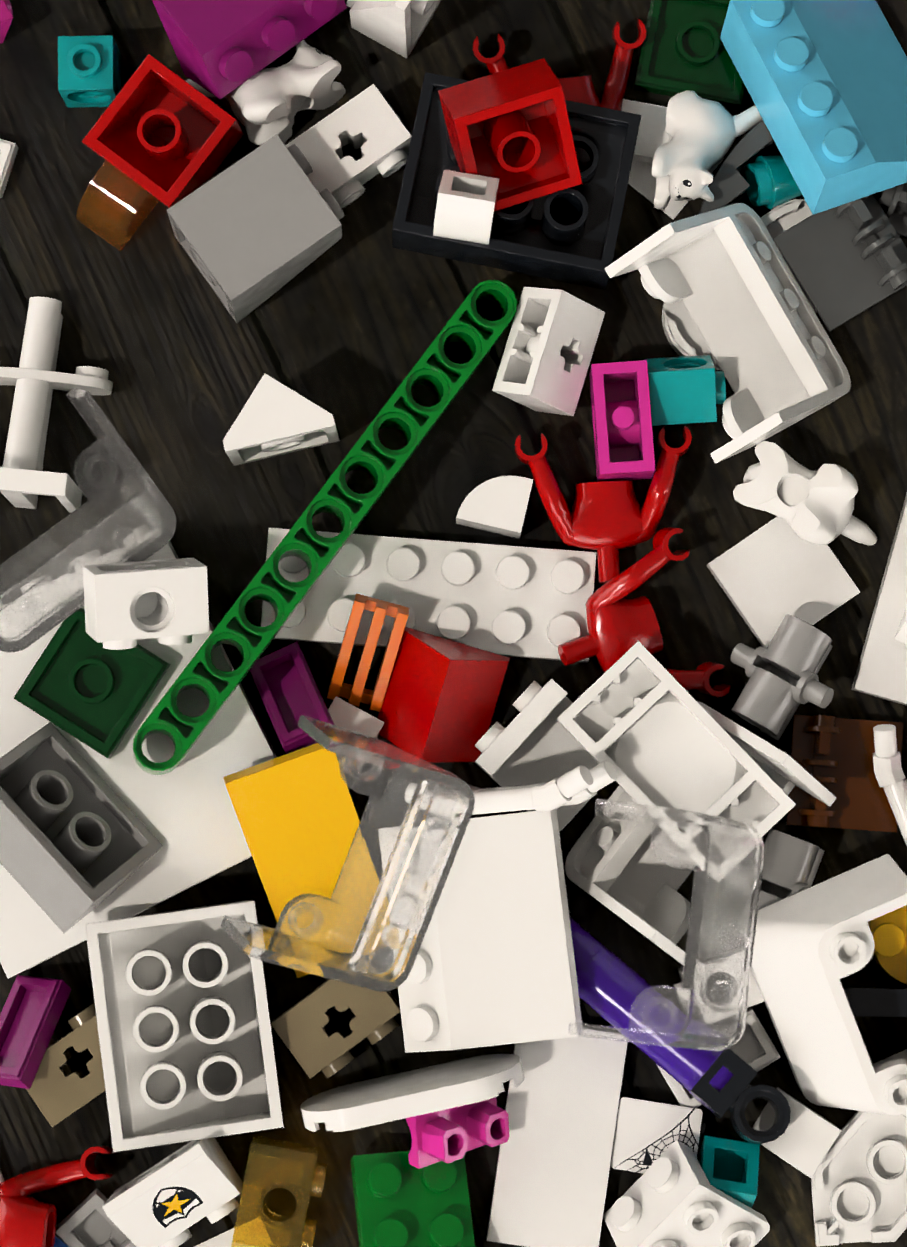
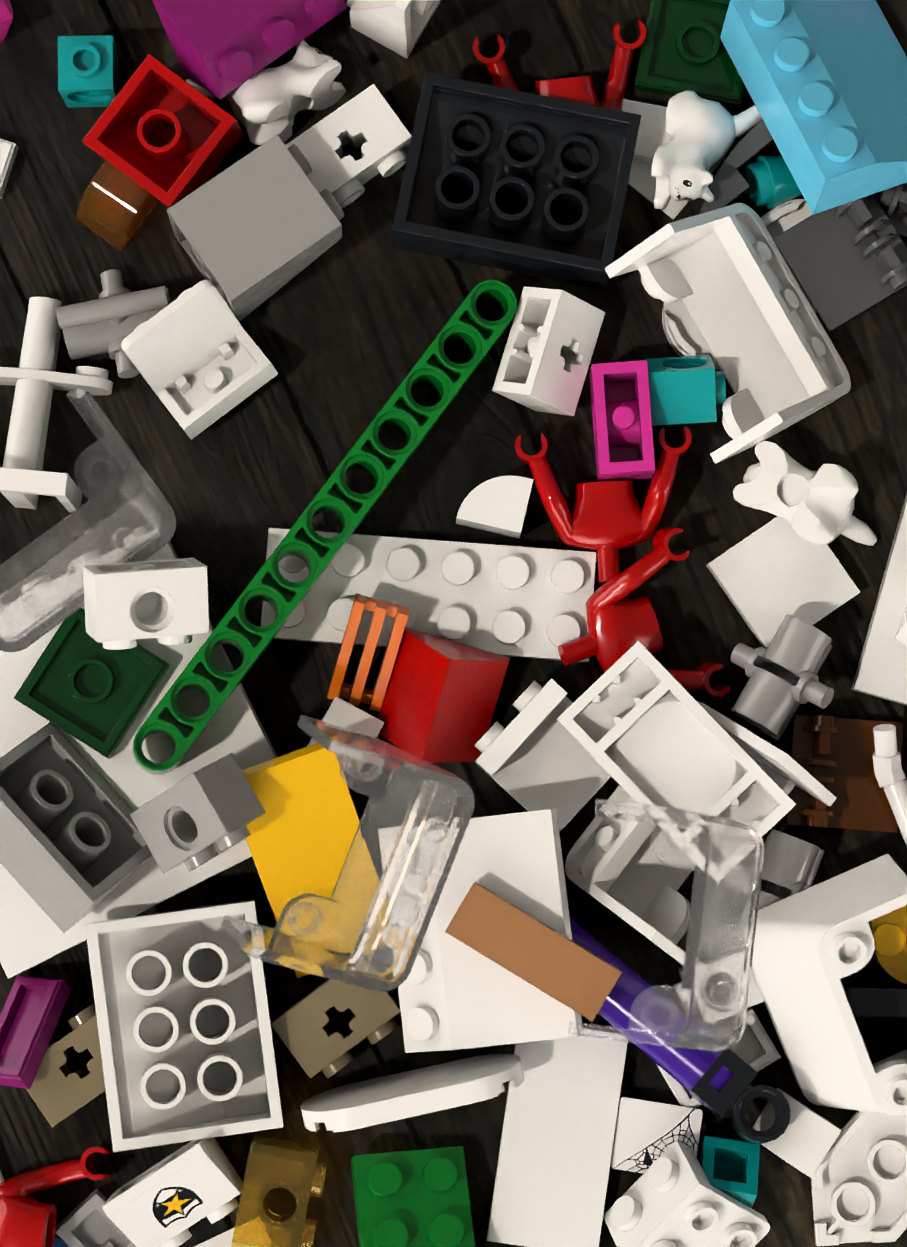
(103, 323): none -> light grey pin
(197, 814): none -> light grey brick
(198, 358): none -> white bracket
(276, 424): white slope -> none
(288, 693): magenta tile -> none
(454, 1131): dark pink hips -> none
(465, 207): white brick -> none
(514, 131): red slope -> none
(533, 951): none -> medium nougat tile
(566, 790): white piece -> none

